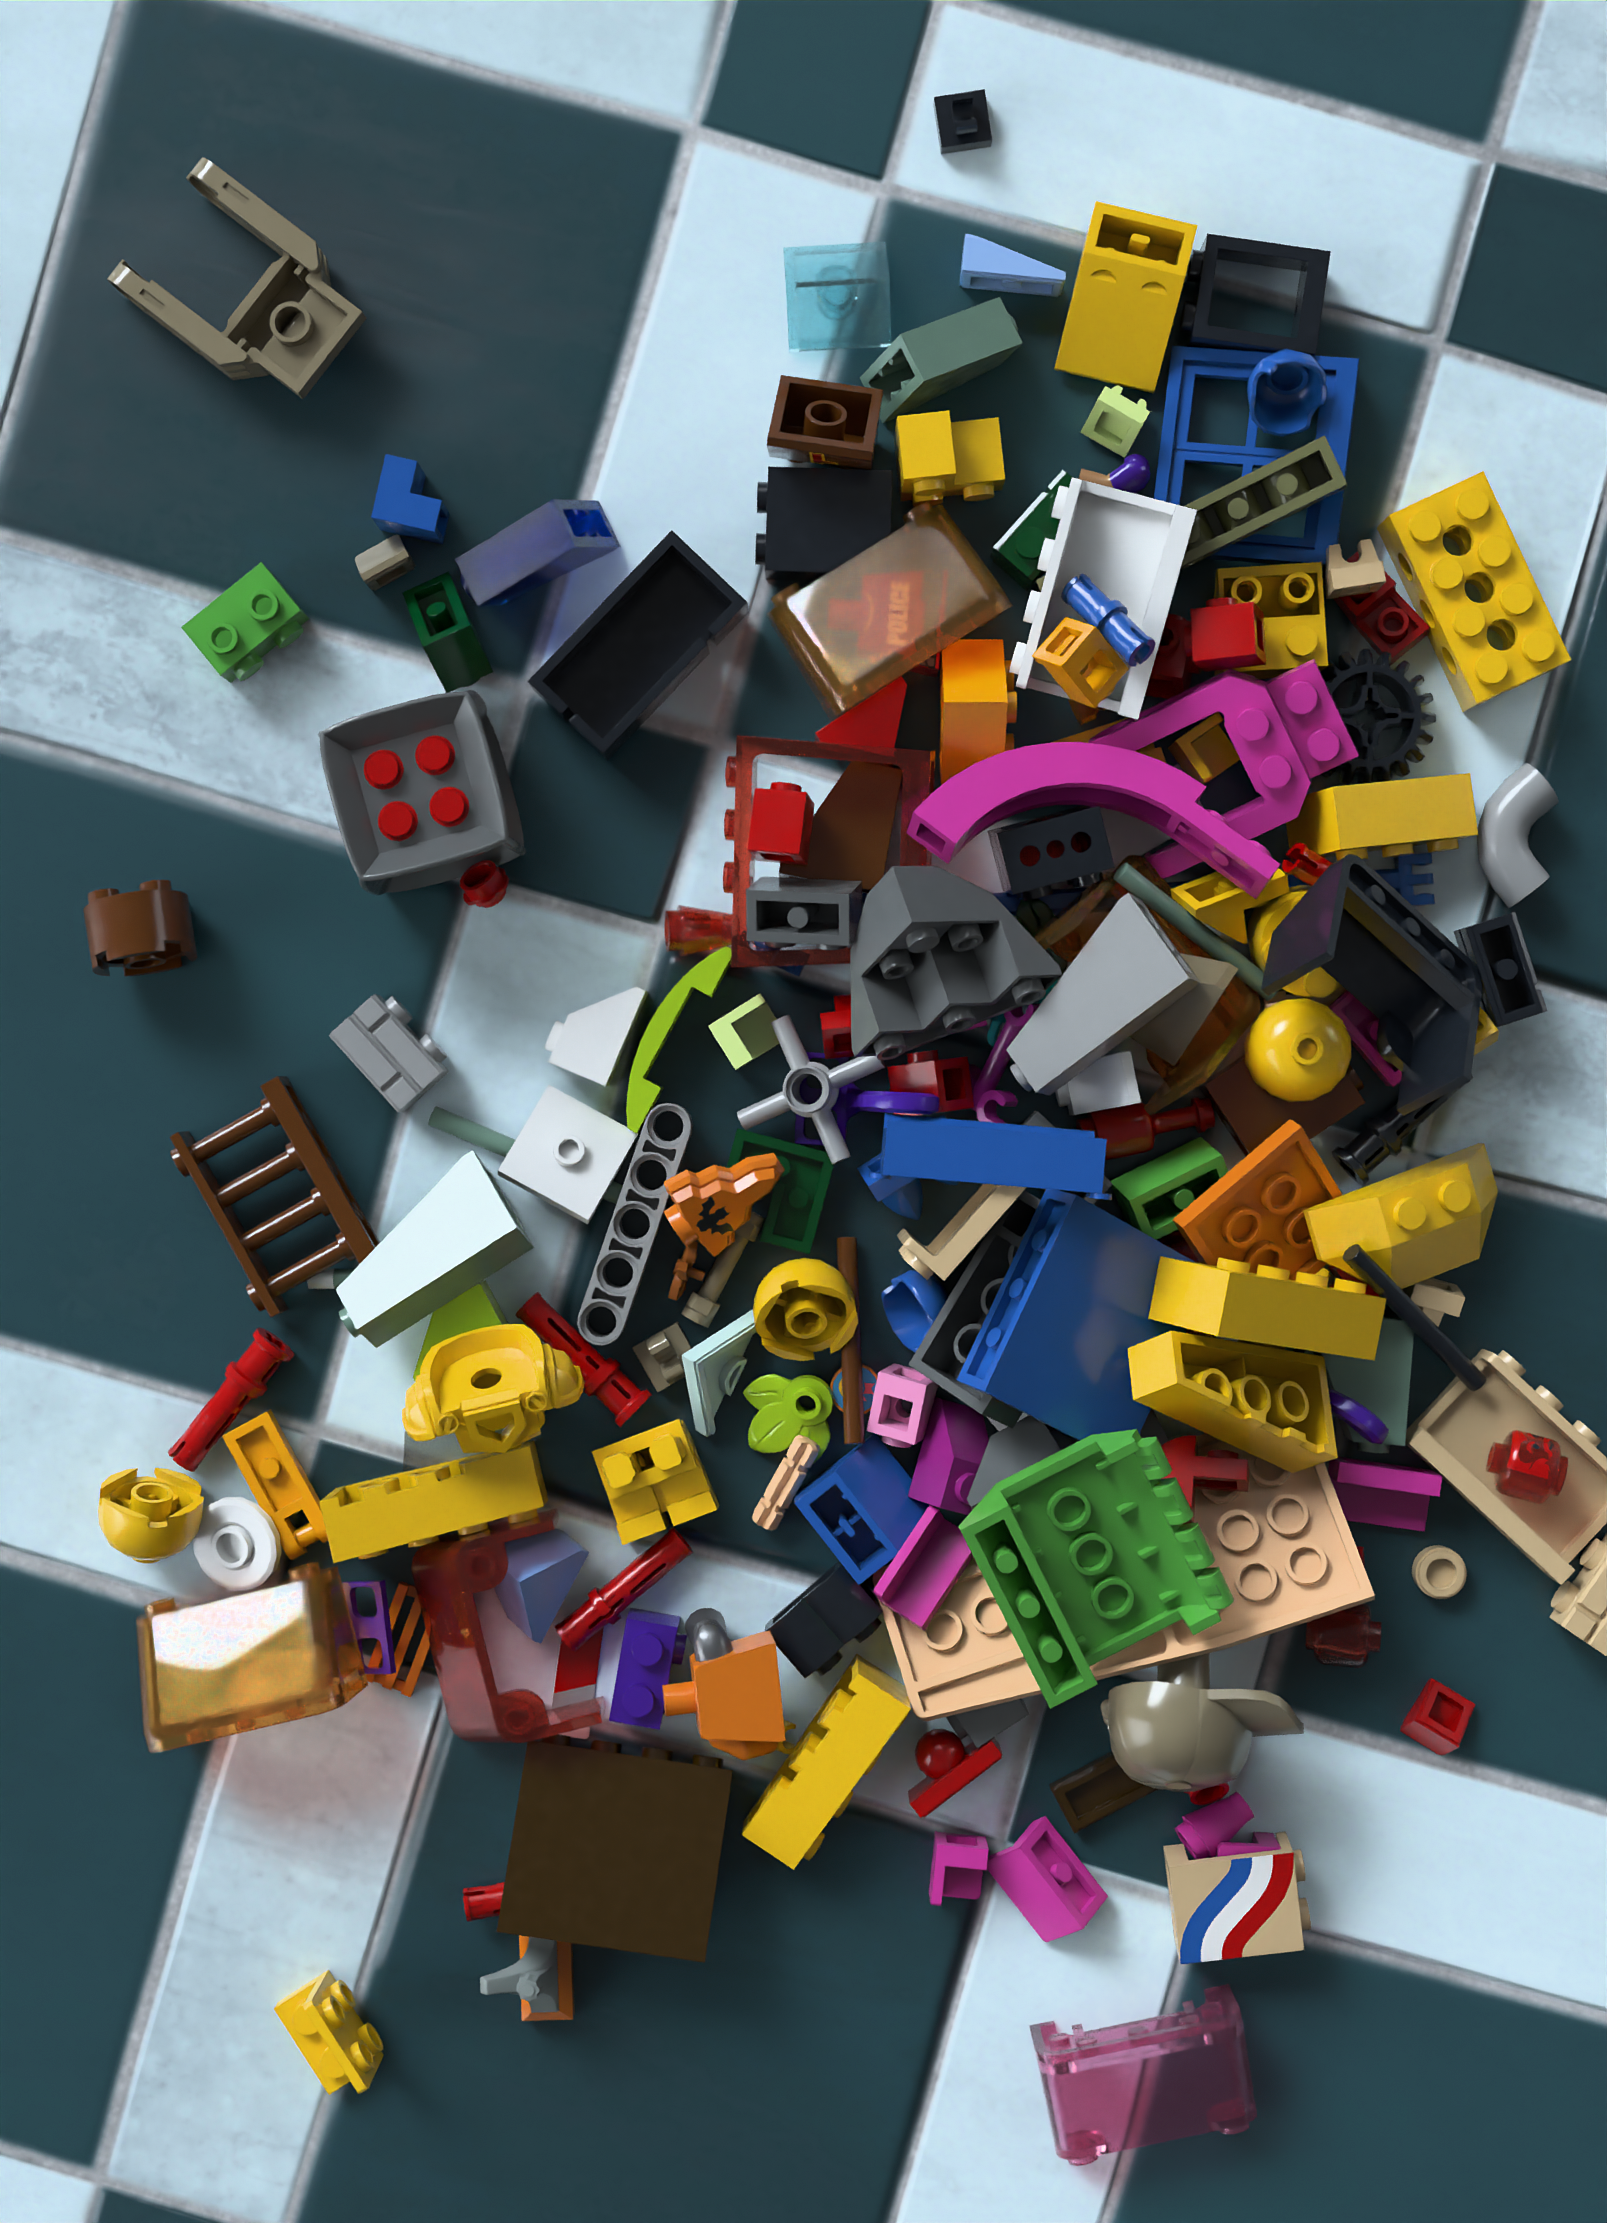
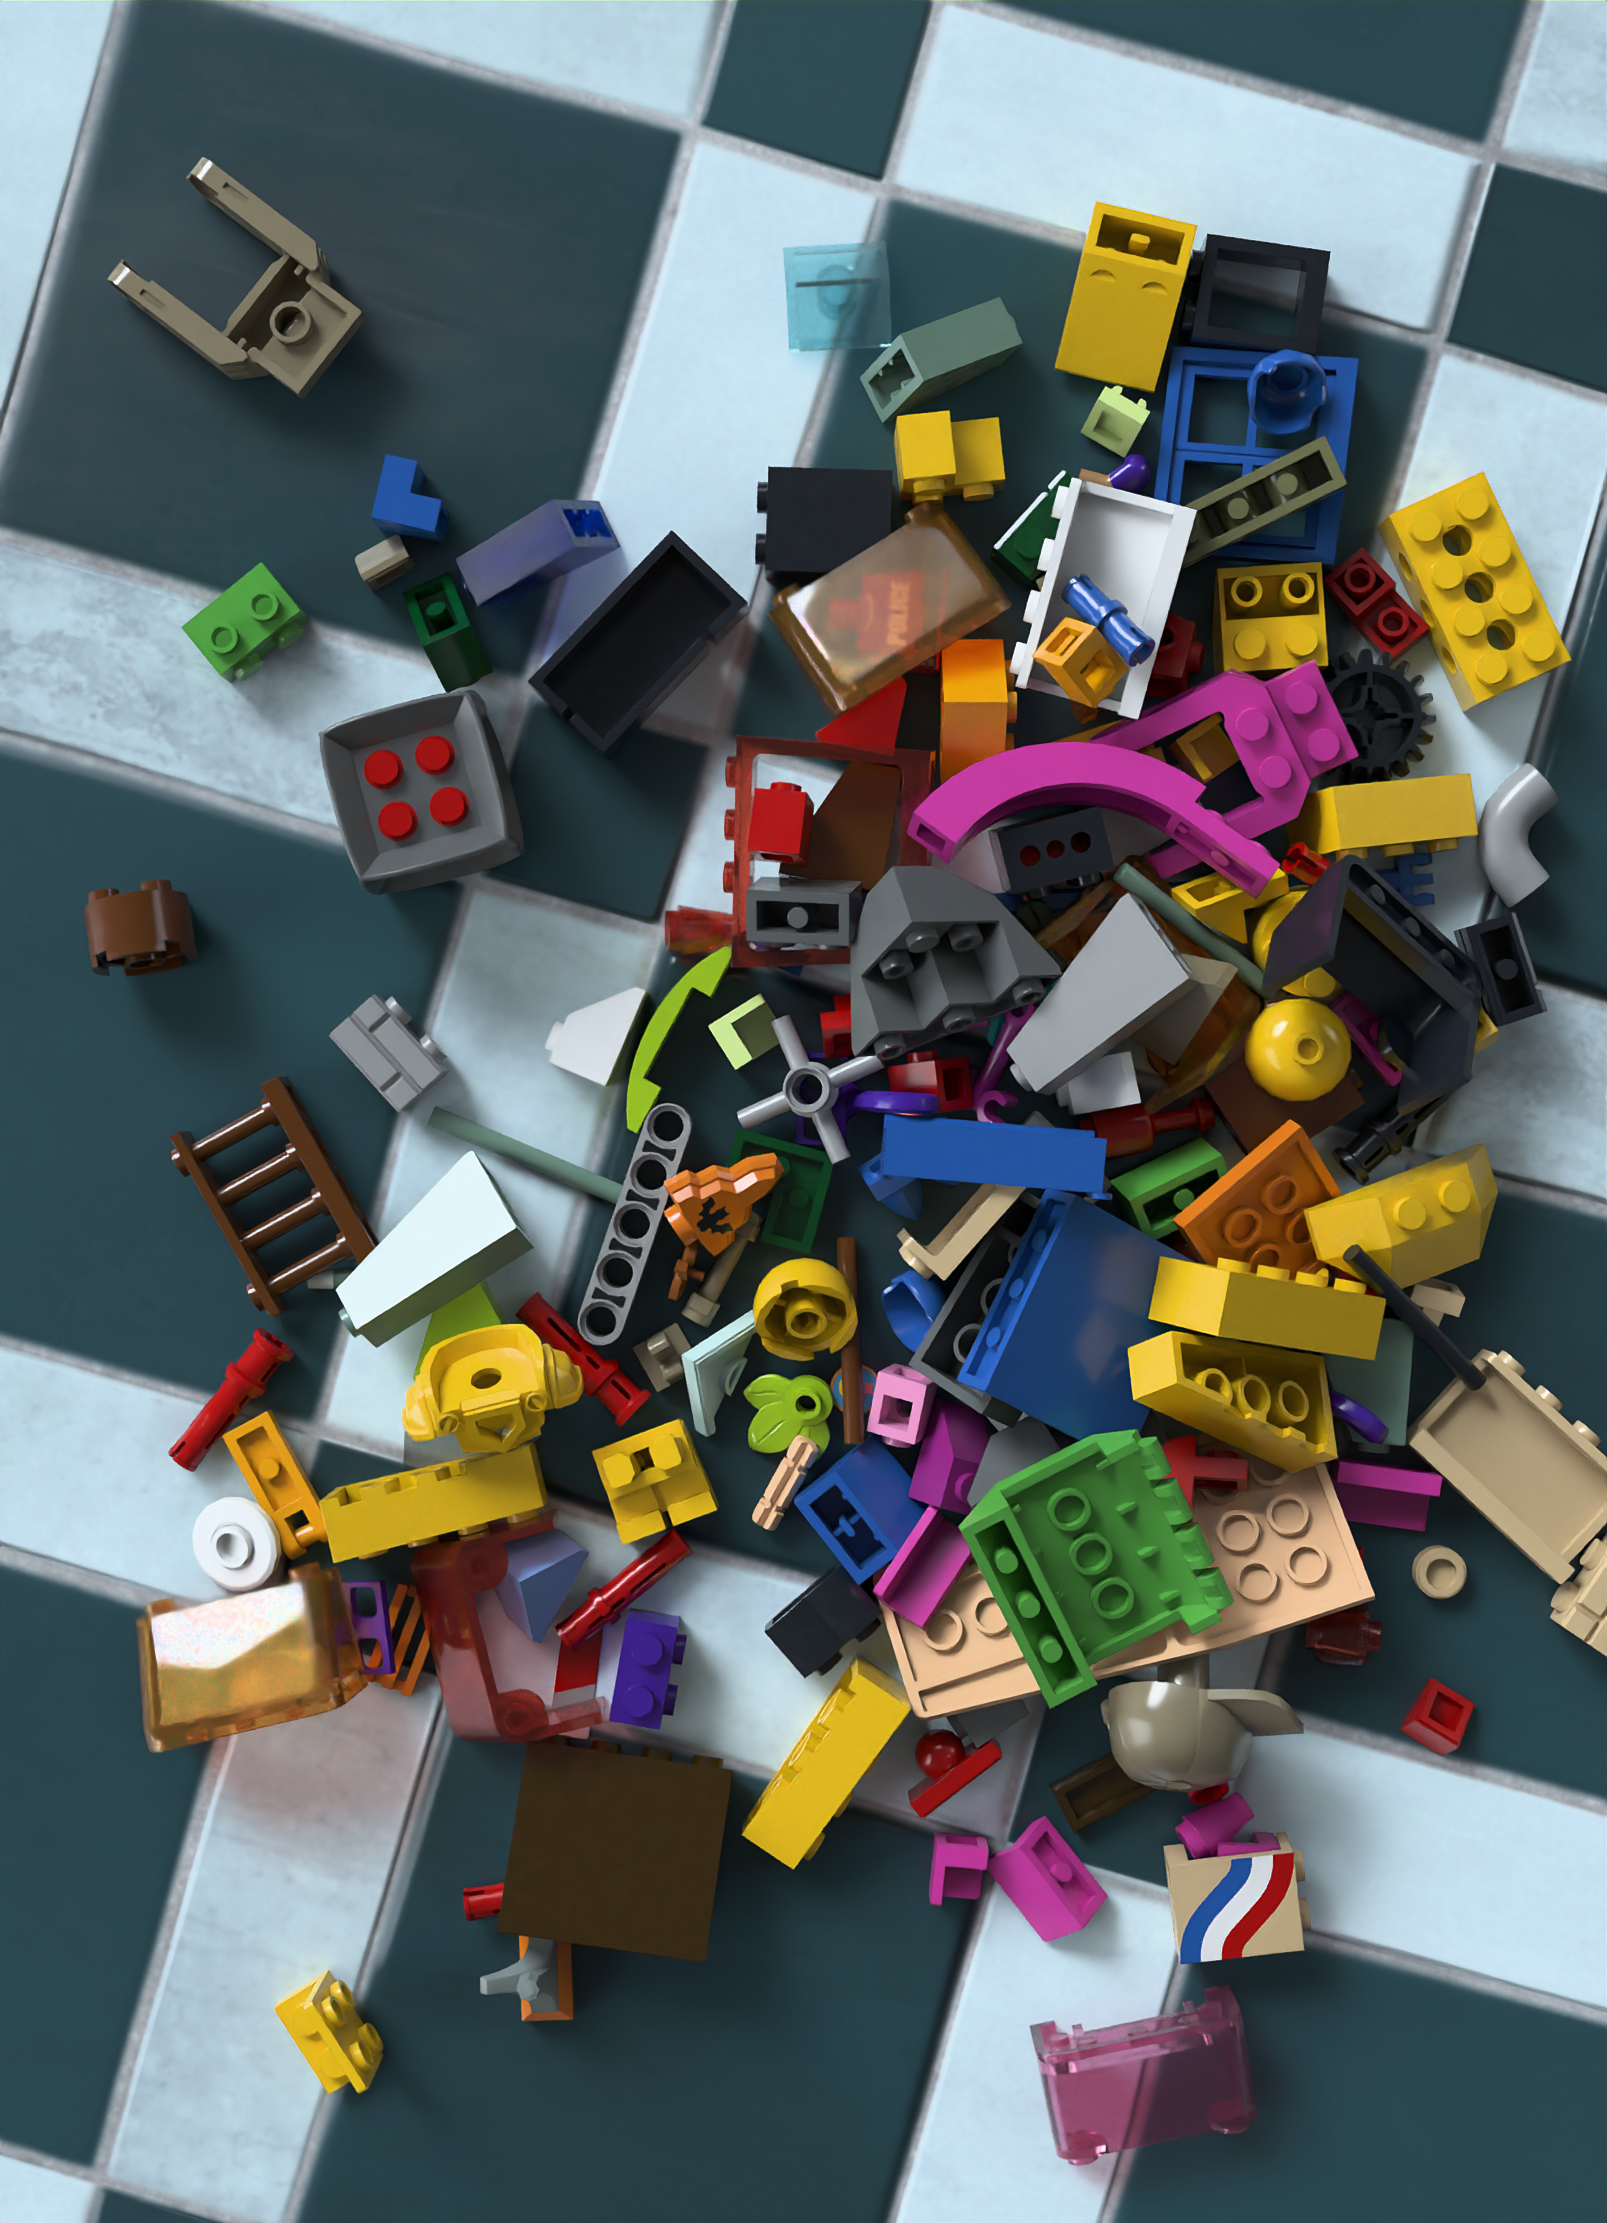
(149, 1514): yellow cylinder -> none
(484, 884): red plate -> none
(567, 1154): white plate -> none
(731, 1689): orange torso -> none
(825, 423): reddish brown slope -> none
(962, 121): black tile -> none
(1001, 269): light blue slope -> none
(1226, 635): red brick -> none
(1353, 578): tan tile -> none
(1527, 1466): clear red head -> none

